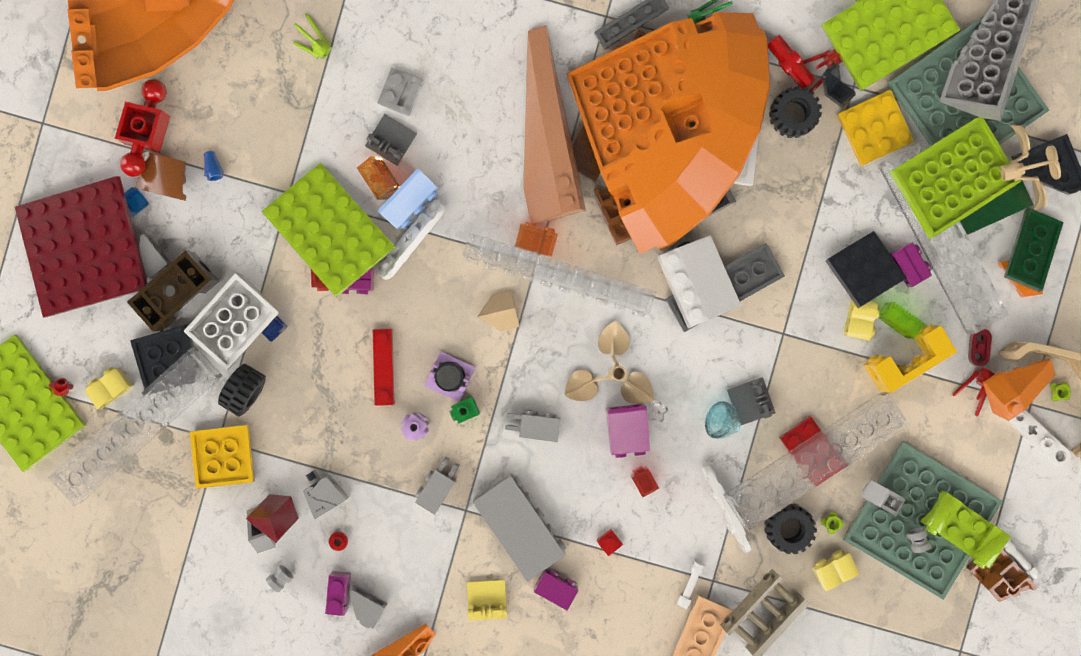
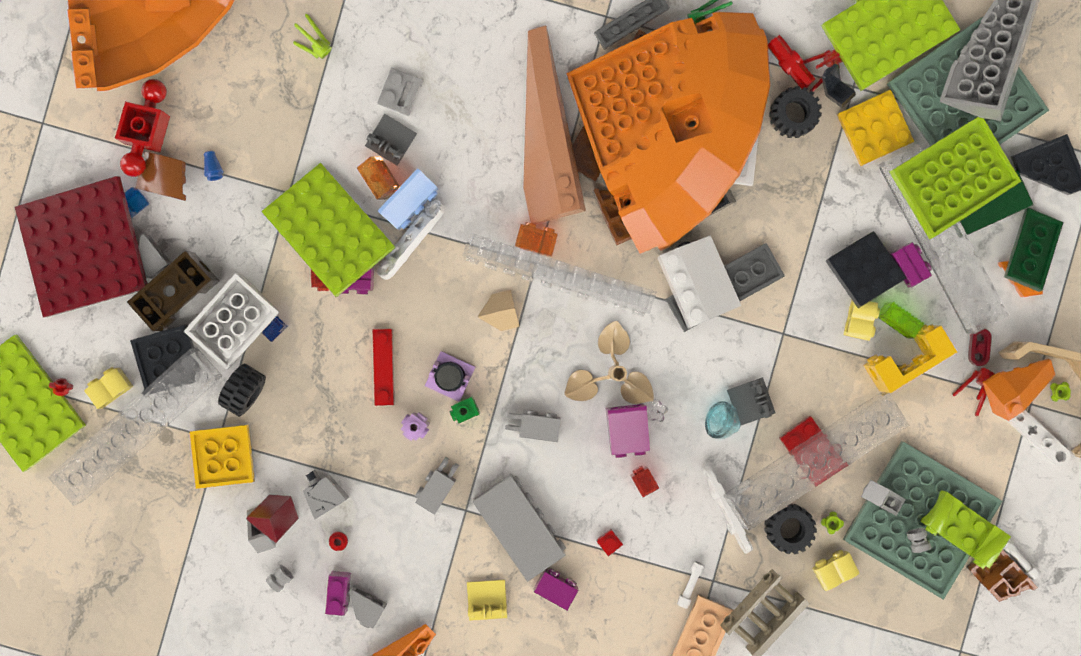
(1016, 170): tan plant -> none

